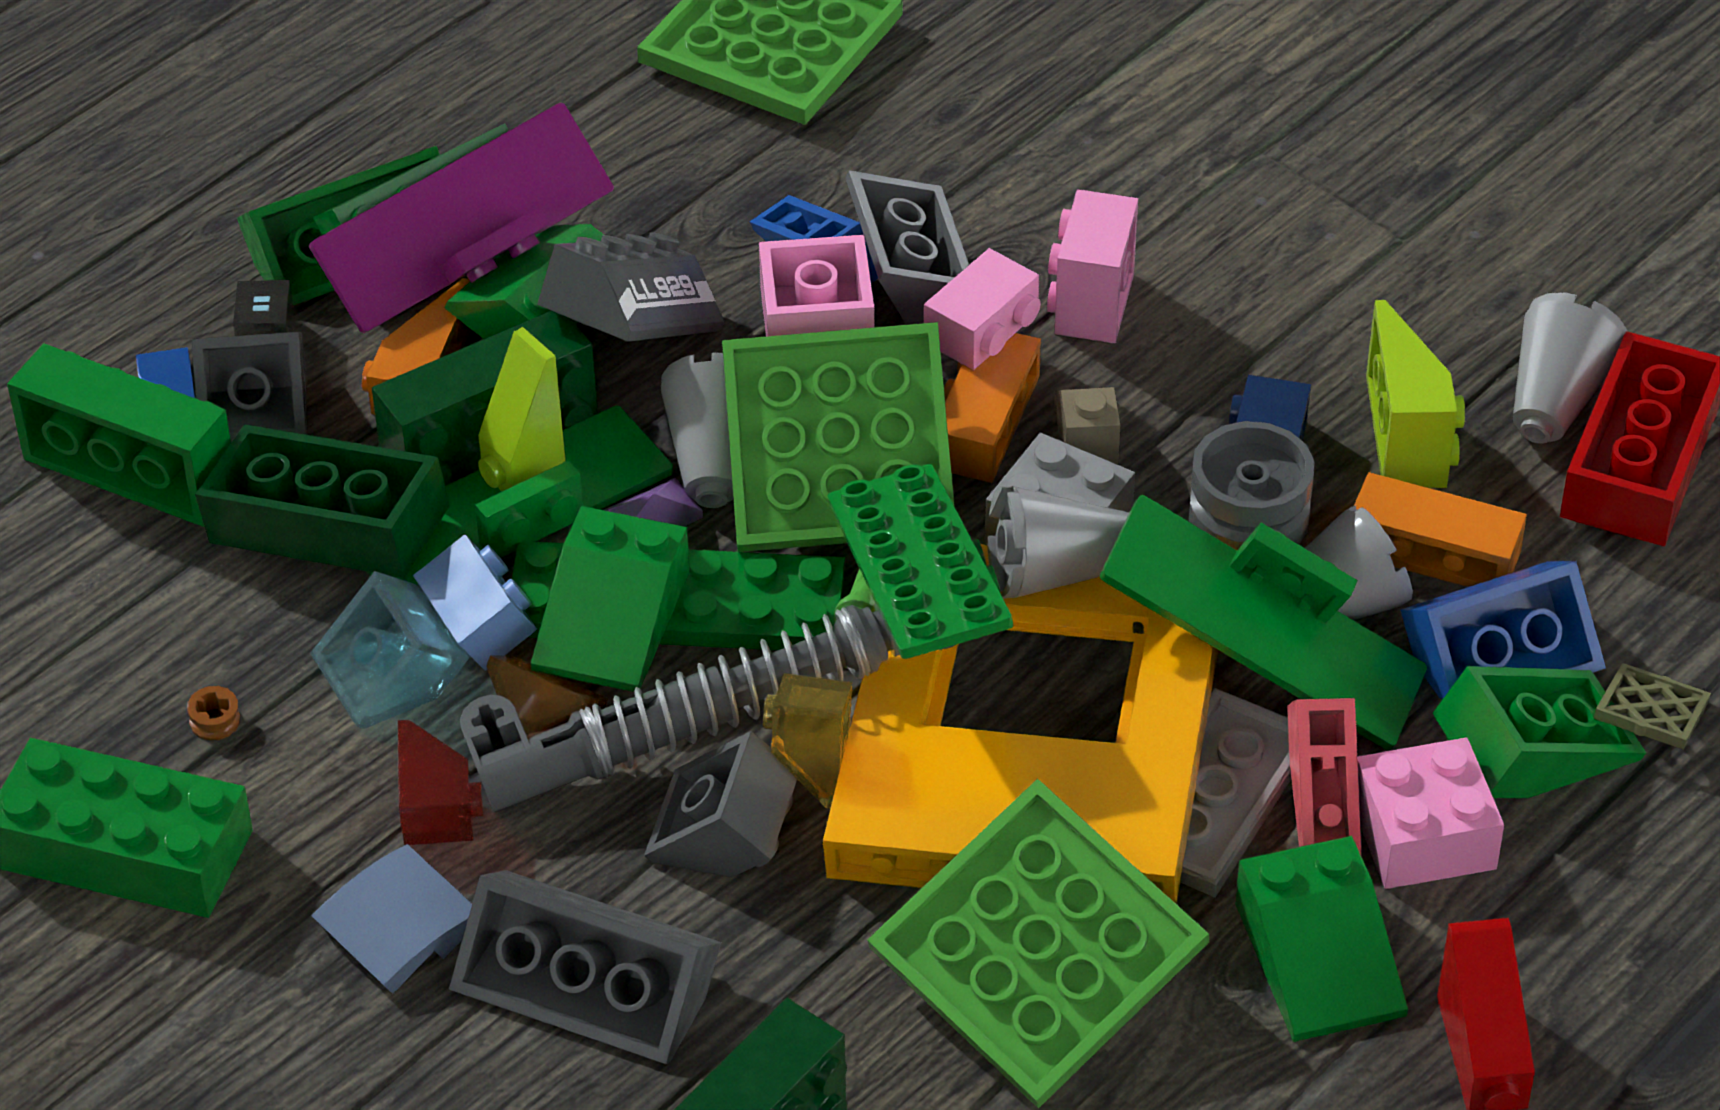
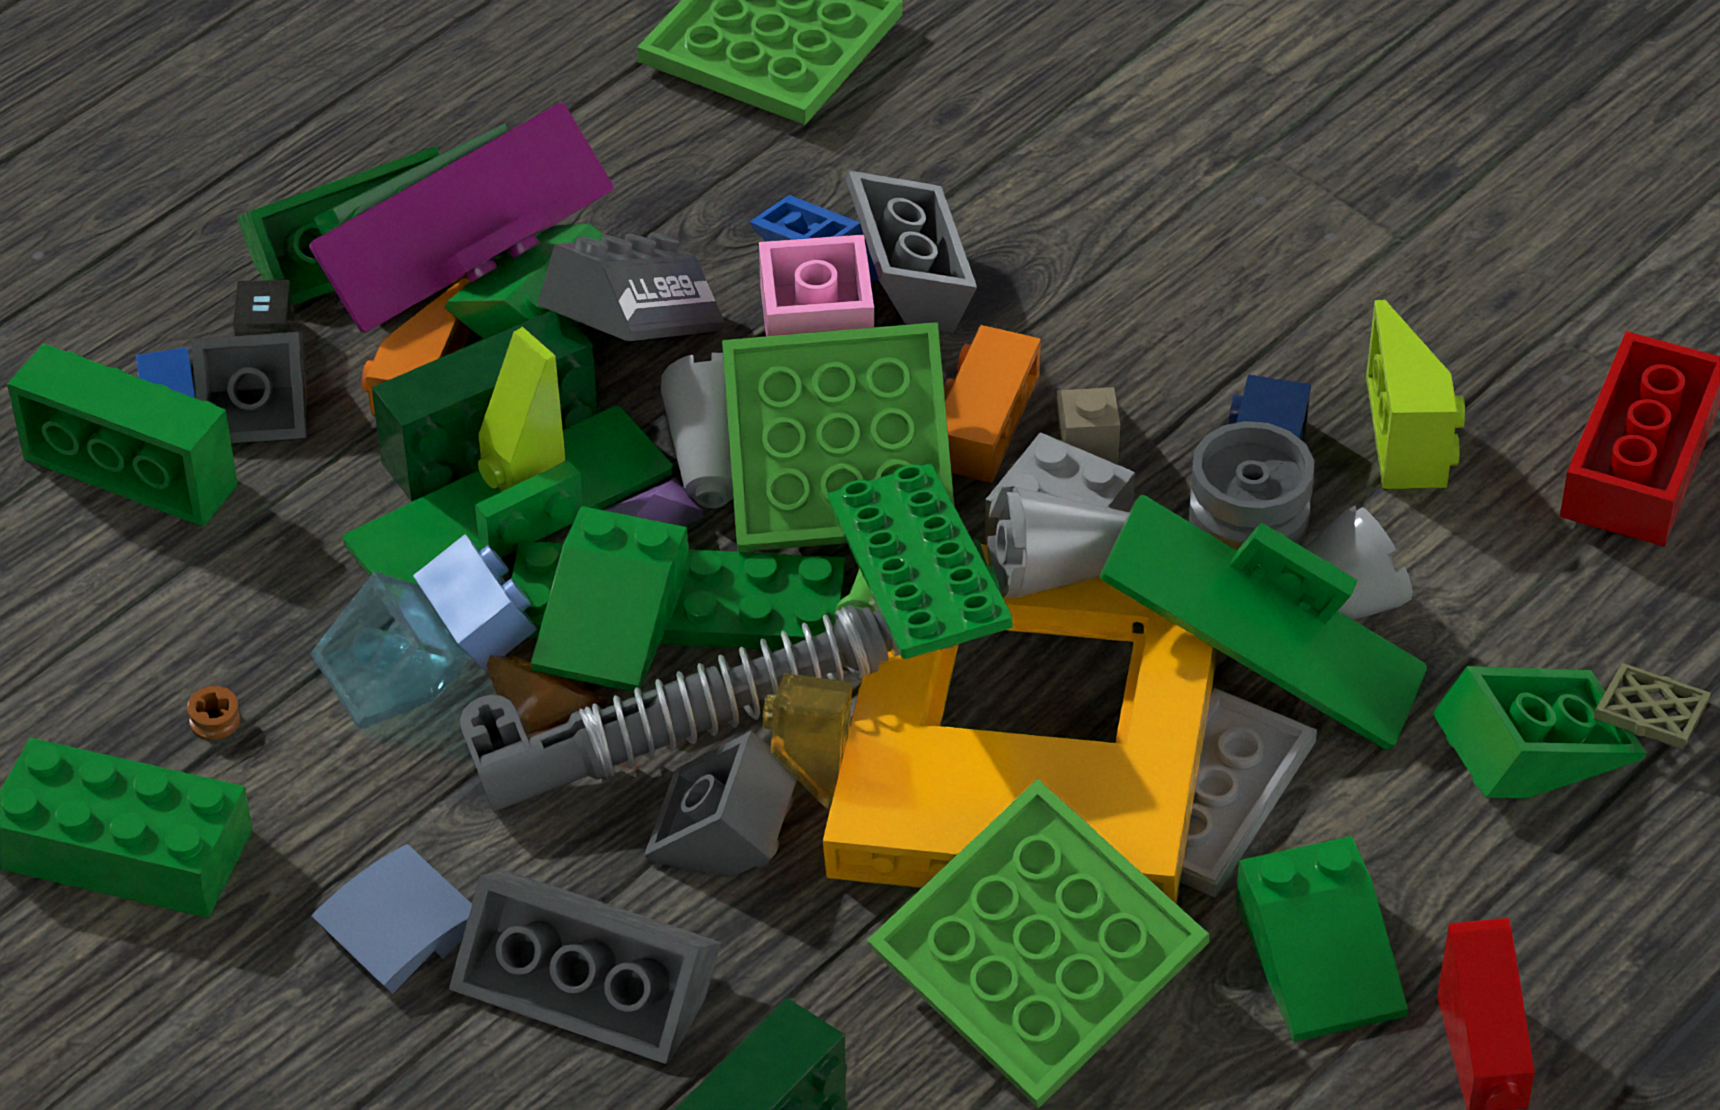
(323, 500): dark green brick -> none
(434, 789): clear red slope -> none
(983, 308): bright pink brick -> none
(1093, 265): bright pink brick -> none
(1324, 769): coral slope -> none
(1428, 813): bright pink brick -> none
(1444, 532): orange brick -> none
(1510, 622): blue slope -> none
(1562, 363): light grey cone -> none

